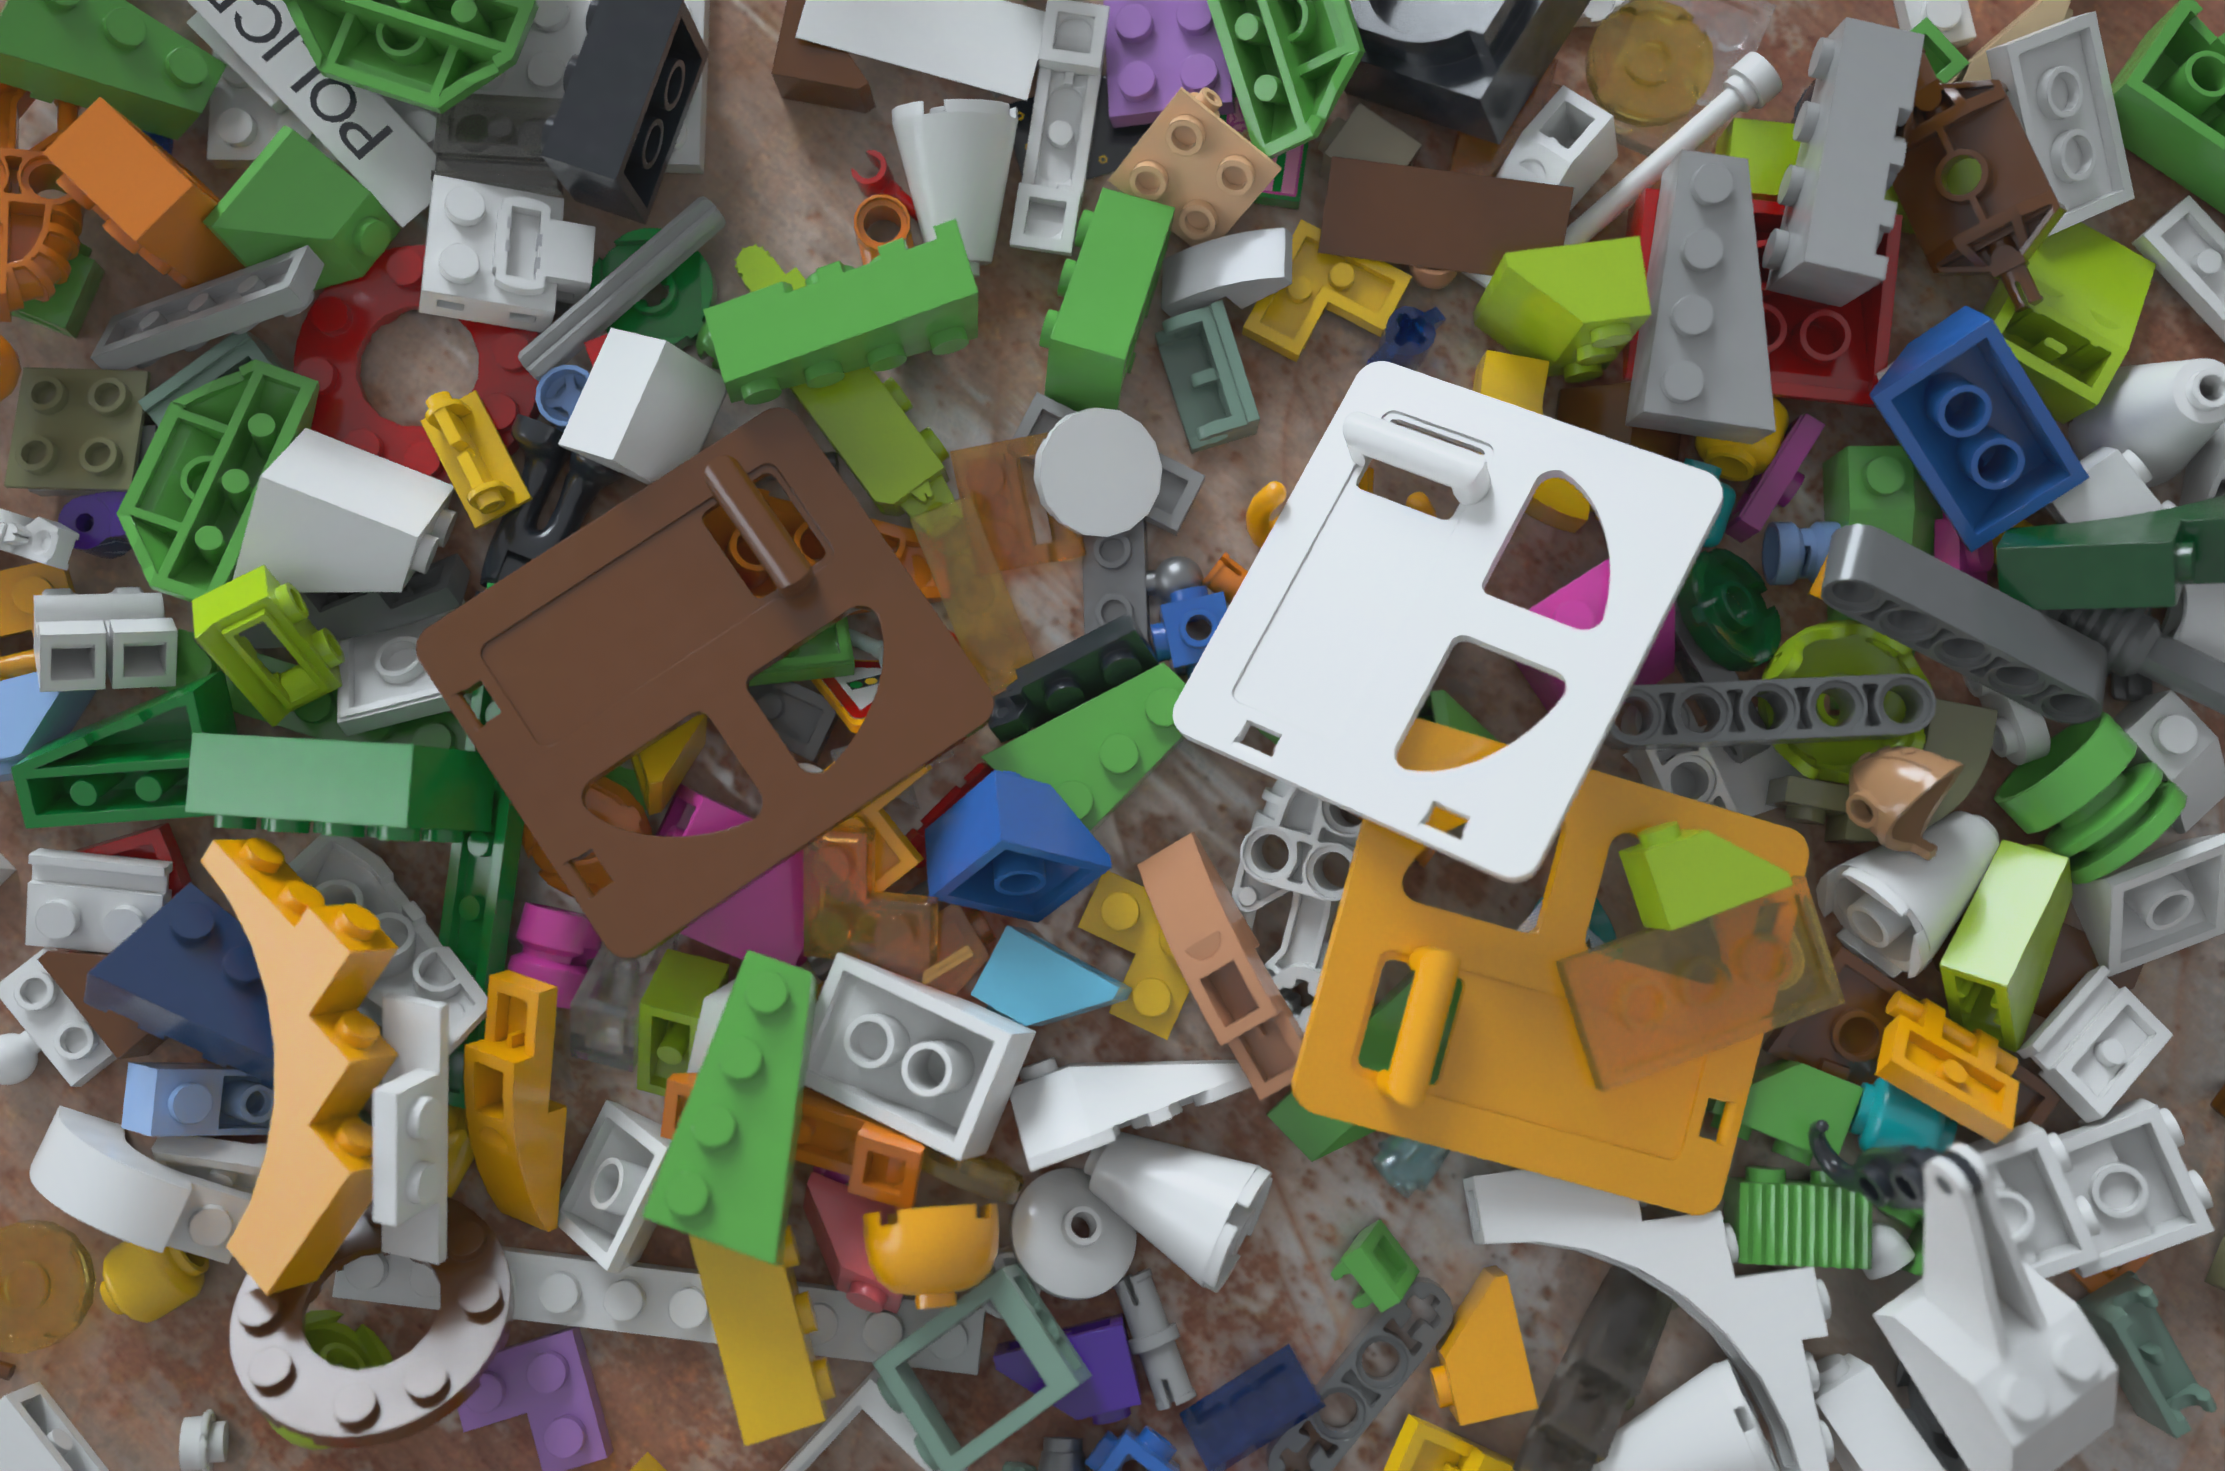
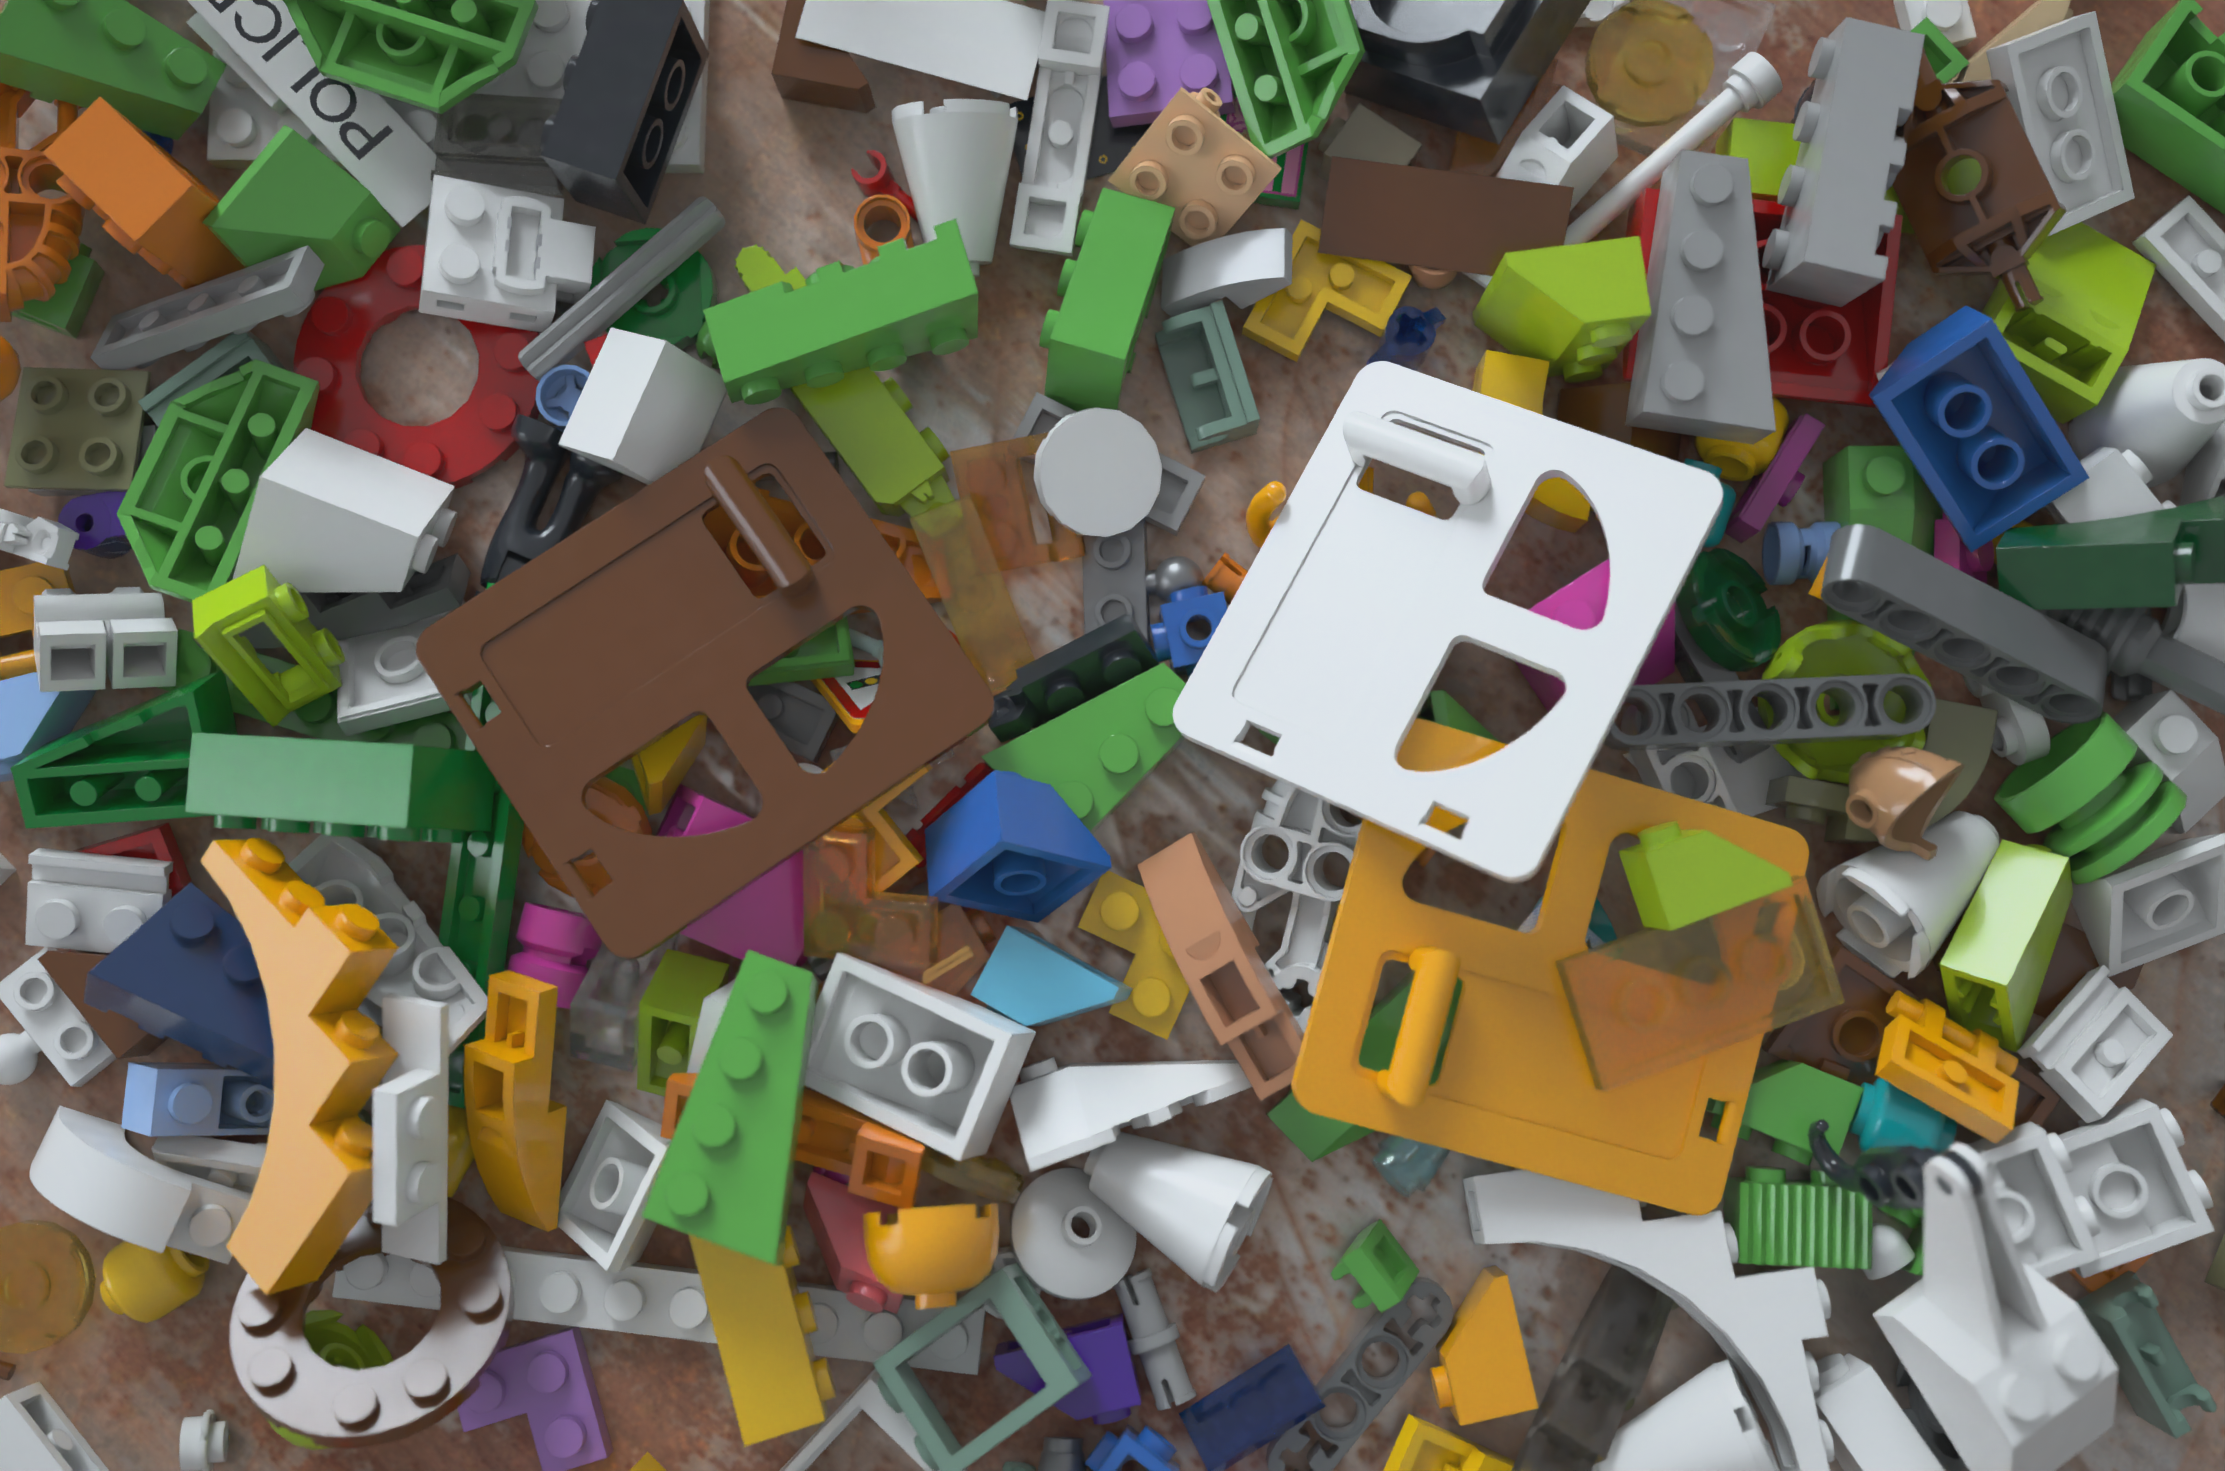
(474, 456): yellow hinge -> none

